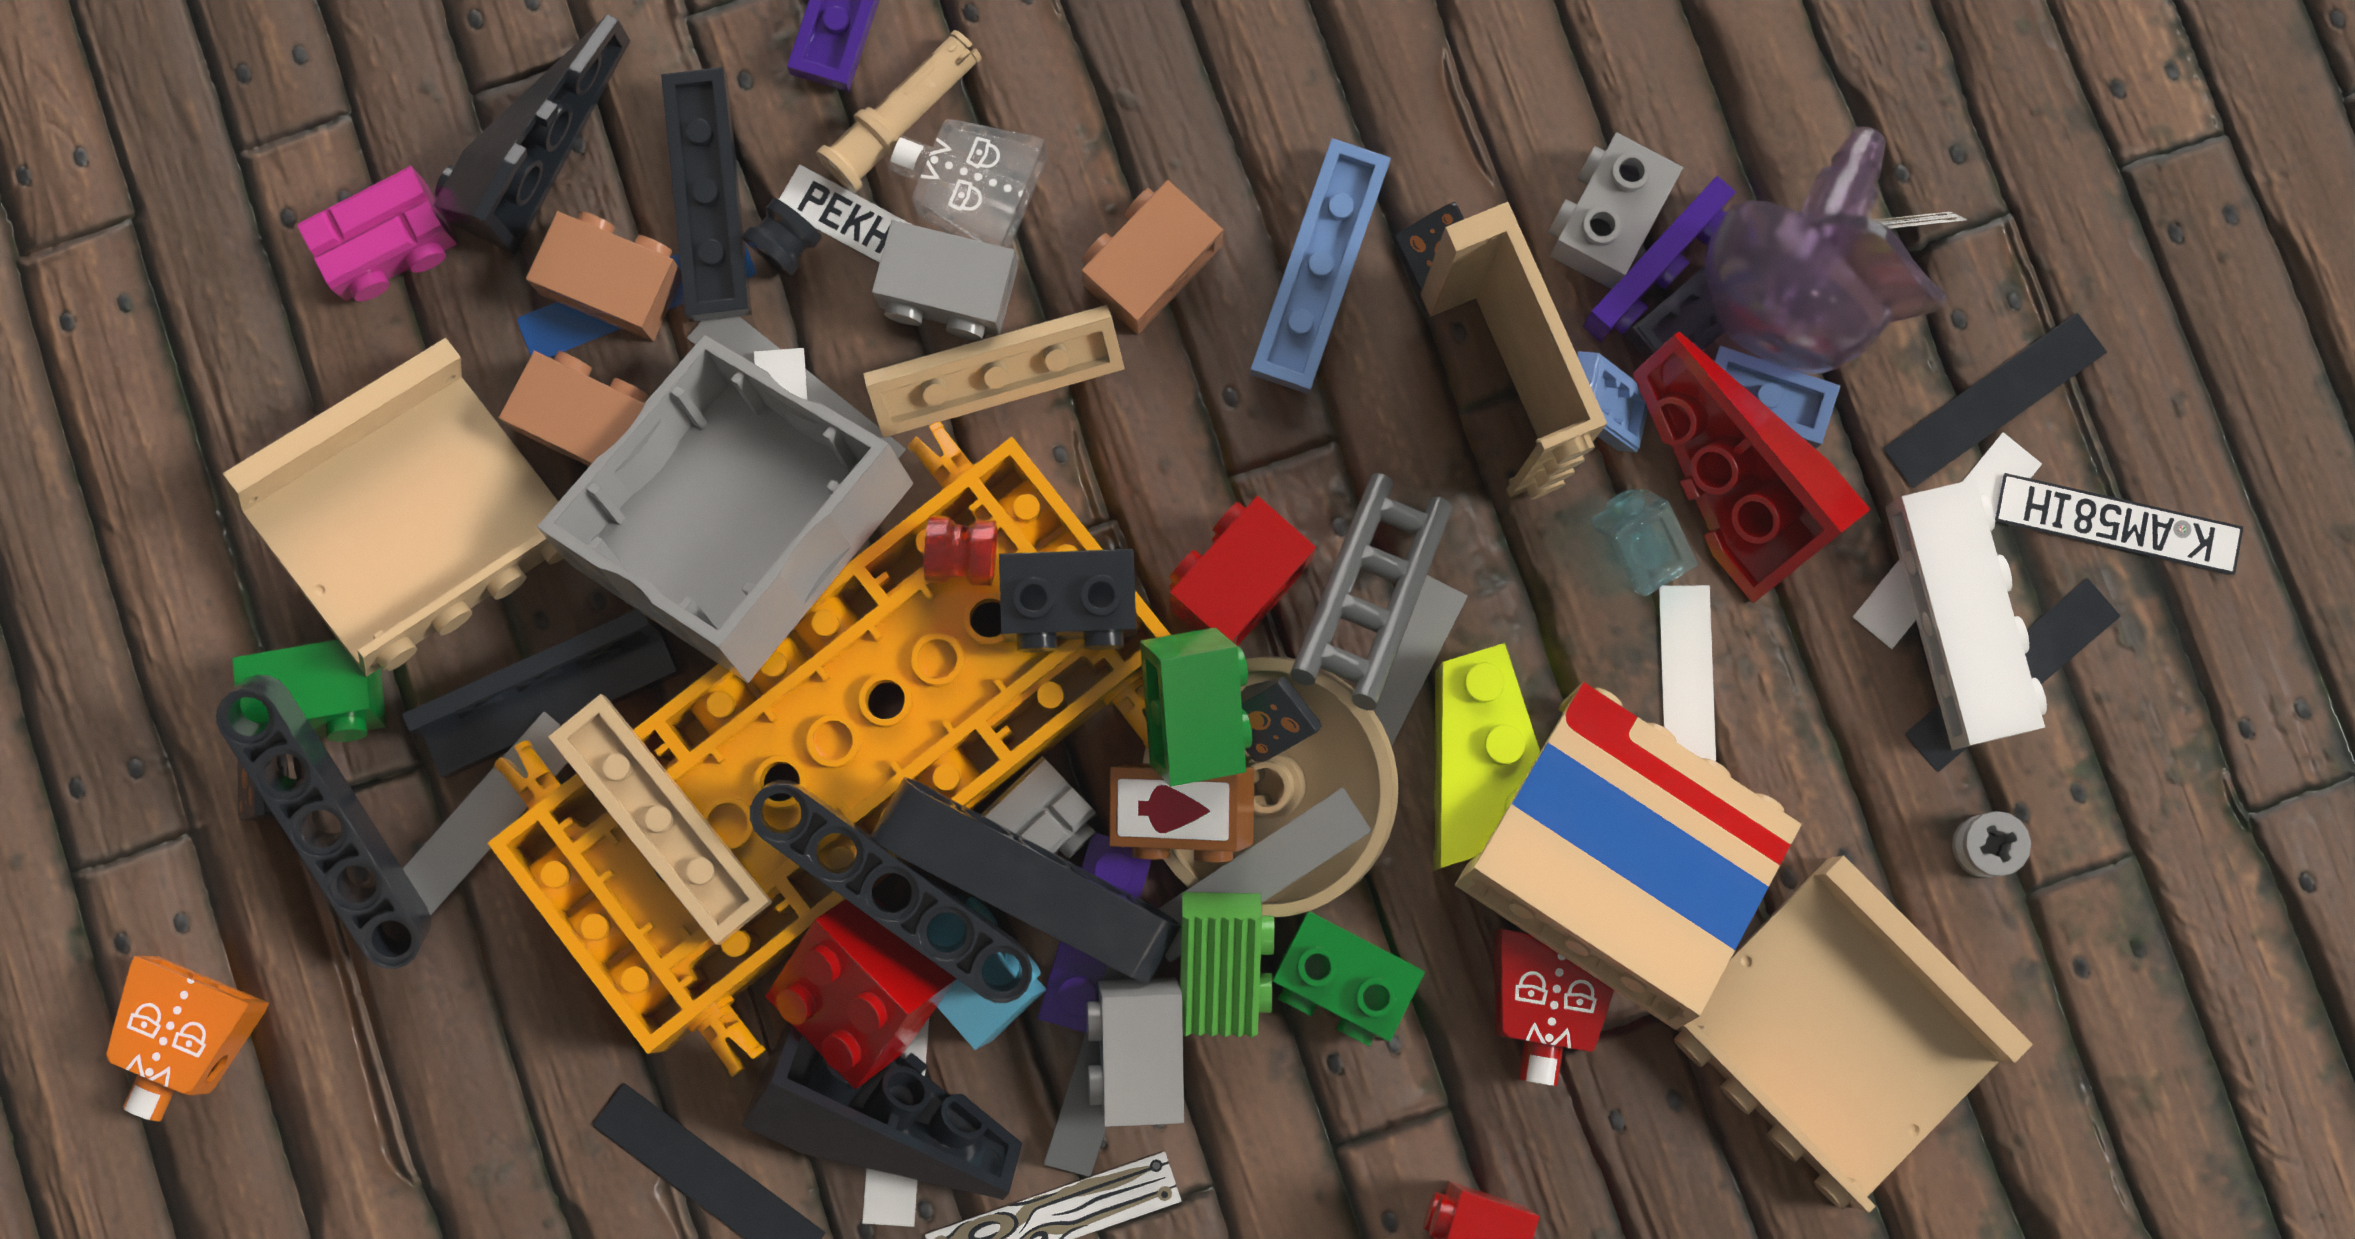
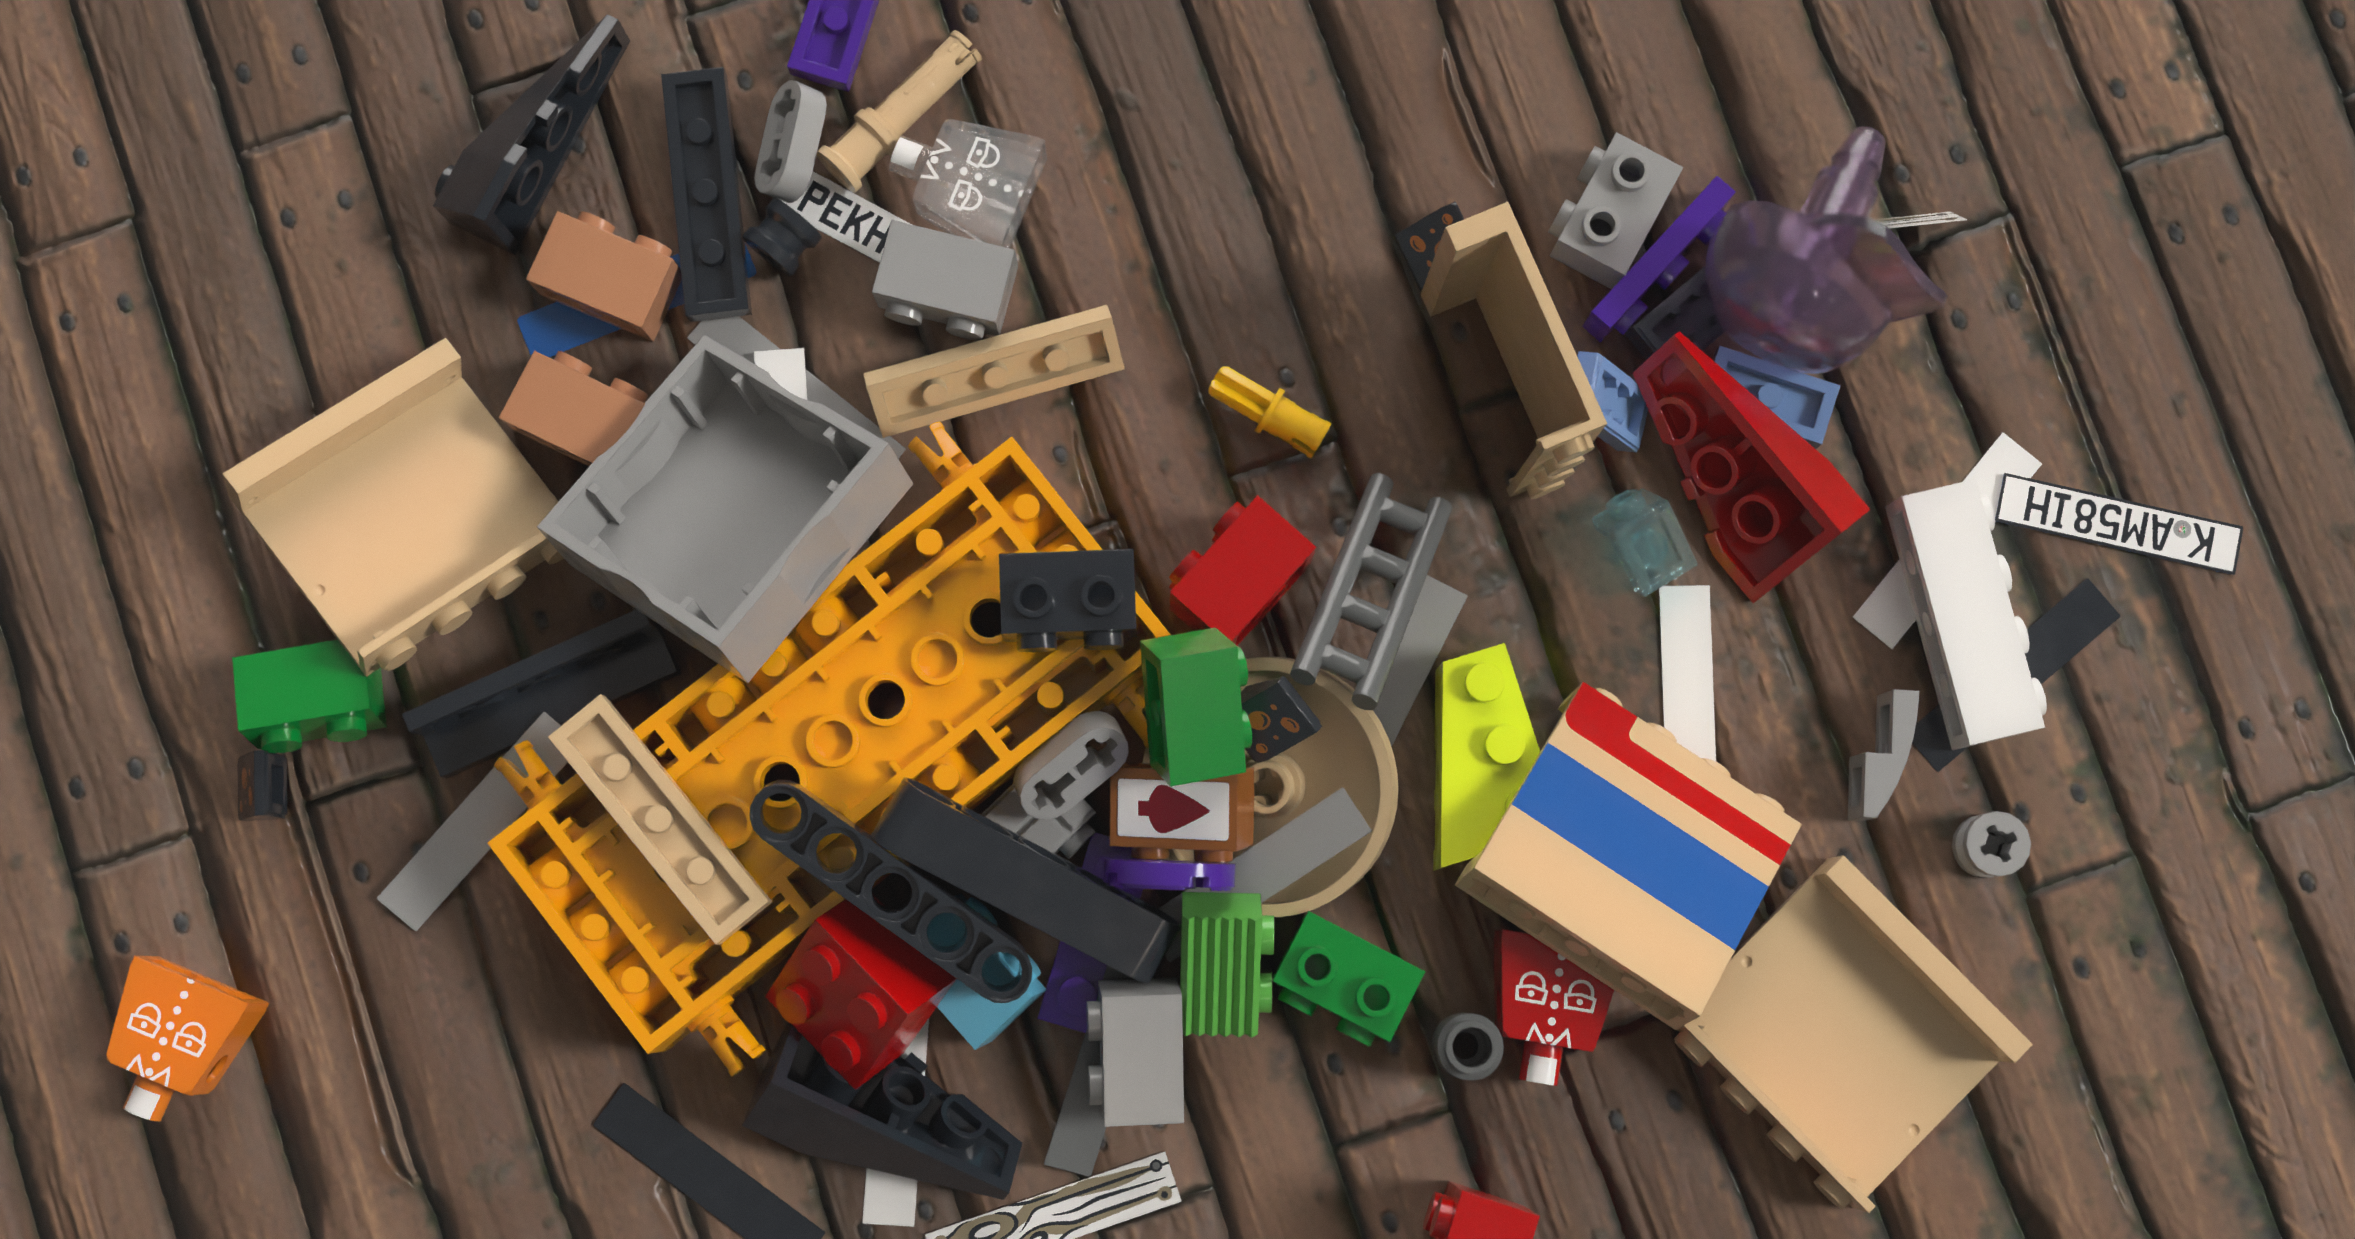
(324, 789): black beam -> none
(378, 236): dark pink brick -> none
(790, 141): none -> light grey beam
(960, 550): clear red wheel -> none
(1070, 765): none -> light grey beam
(1150, 255): nougat brick -> none
(1169, 874): none -> dark purple tile
(1271, 411): none -> yellow axle
(1320, 266): medium blue plate -> none
(1487, 1050): none -> dark grey brick
(1878, 773): none -> light grey slope
(1995, 400): black sticker -> none

